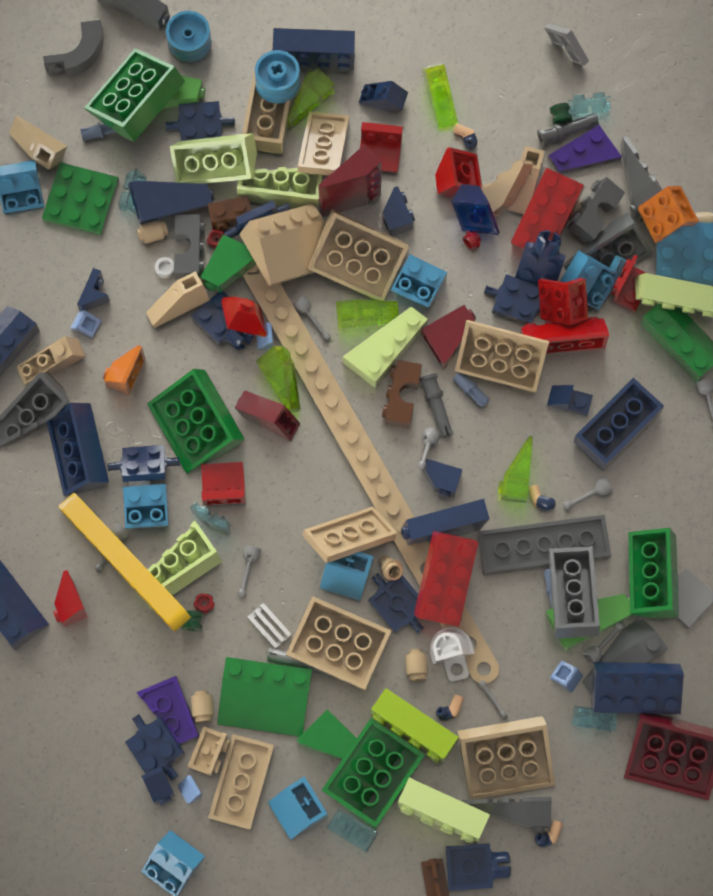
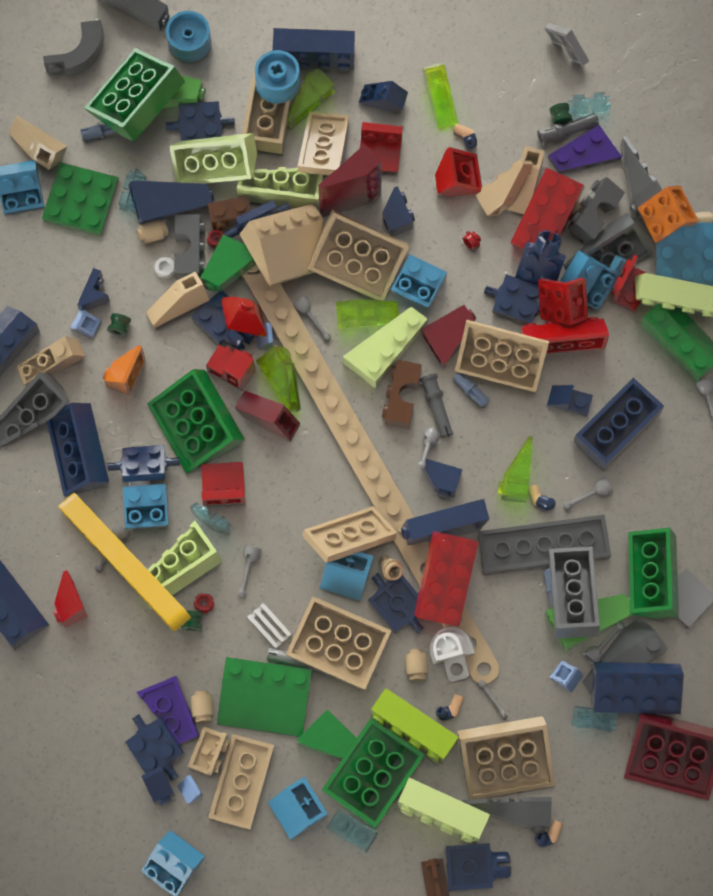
(119, 324): none -> dark green wheel
(232, 366): none -> red brick
(474, 210): clear blue slope -> none

